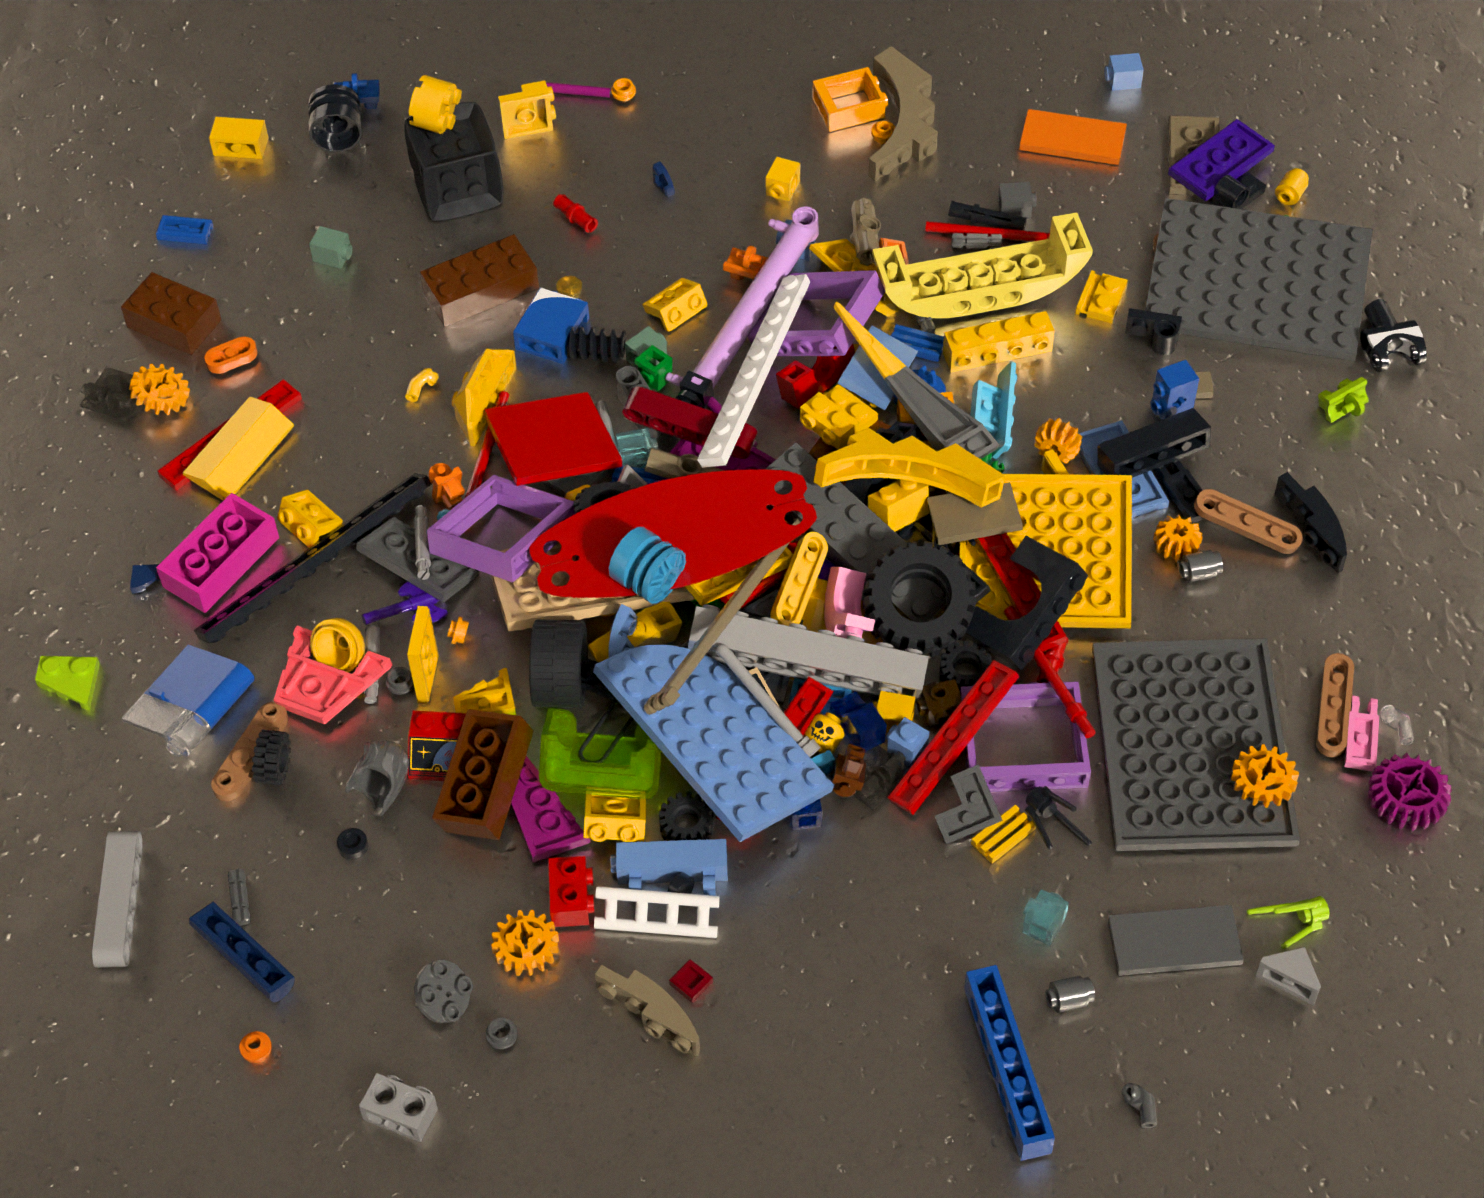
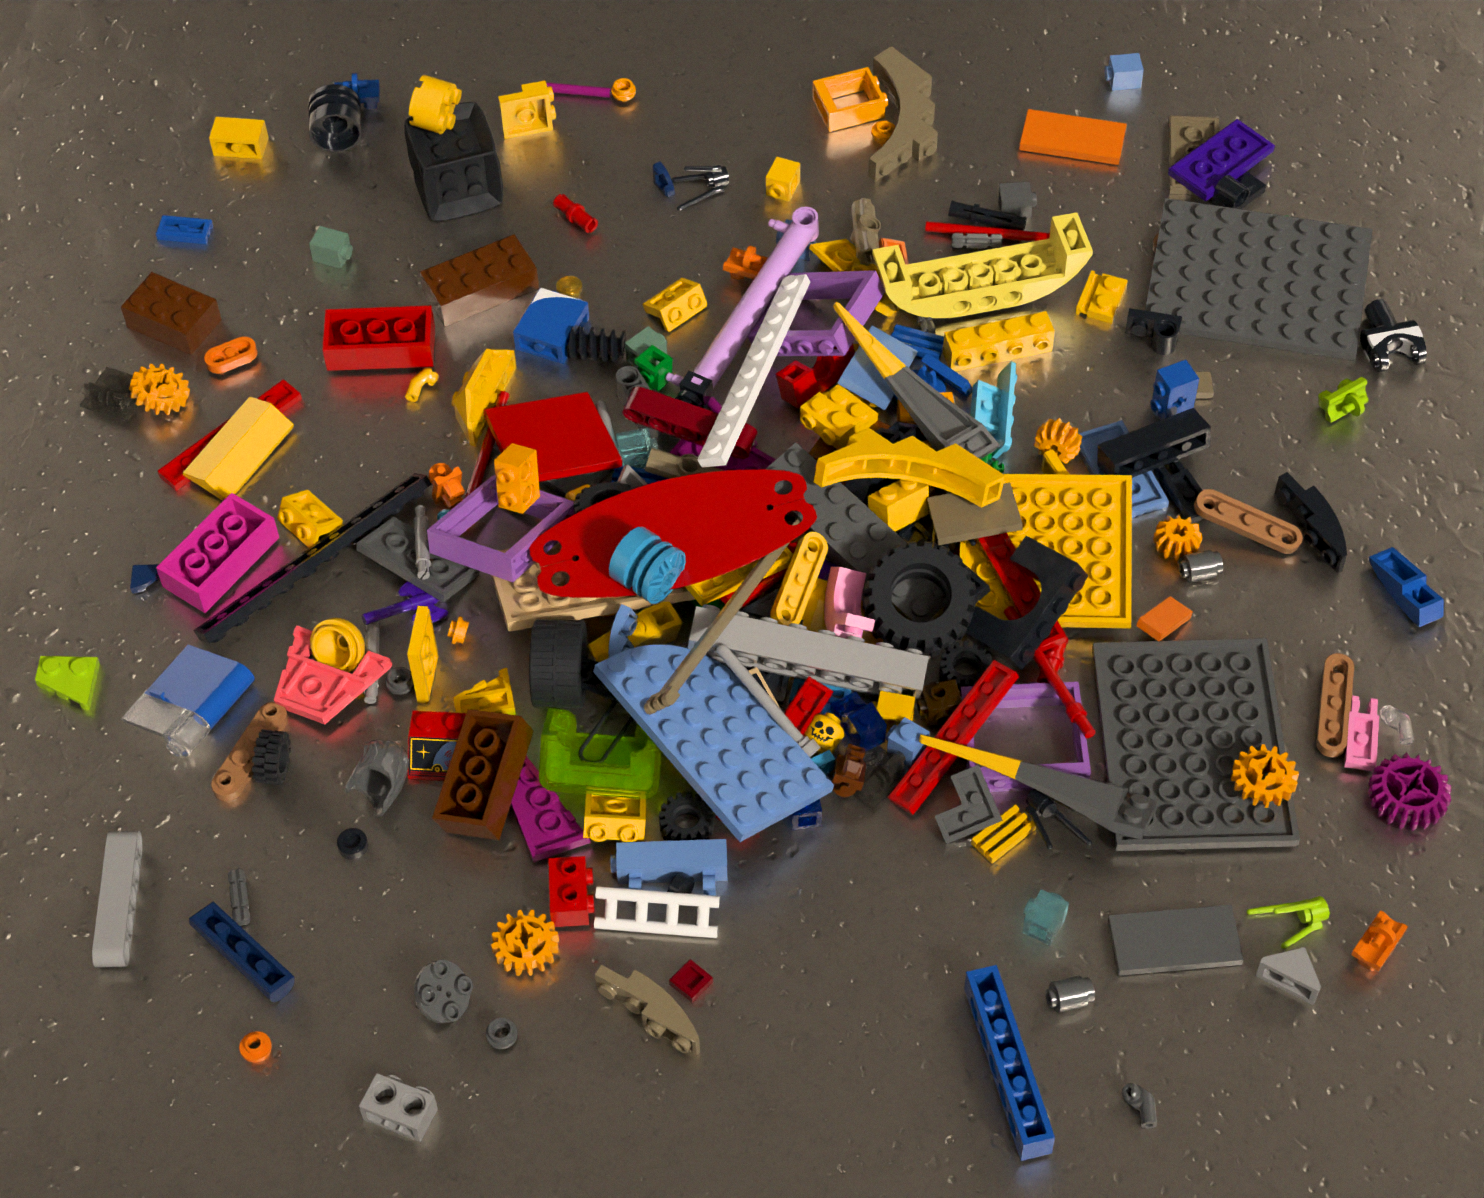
(379, 338): none -> red brick
(517, 478): none -> light orange brick
(714, 176): none -> black plant
(948, 375): none -> blue tile
(1098, 800): none -> dark grey plate
(1164, 618): none -> orange tile
(1292, 186): yellow brick -> none
(1378, 941): none -> orange hips
(1407, 586): none -> blue slope

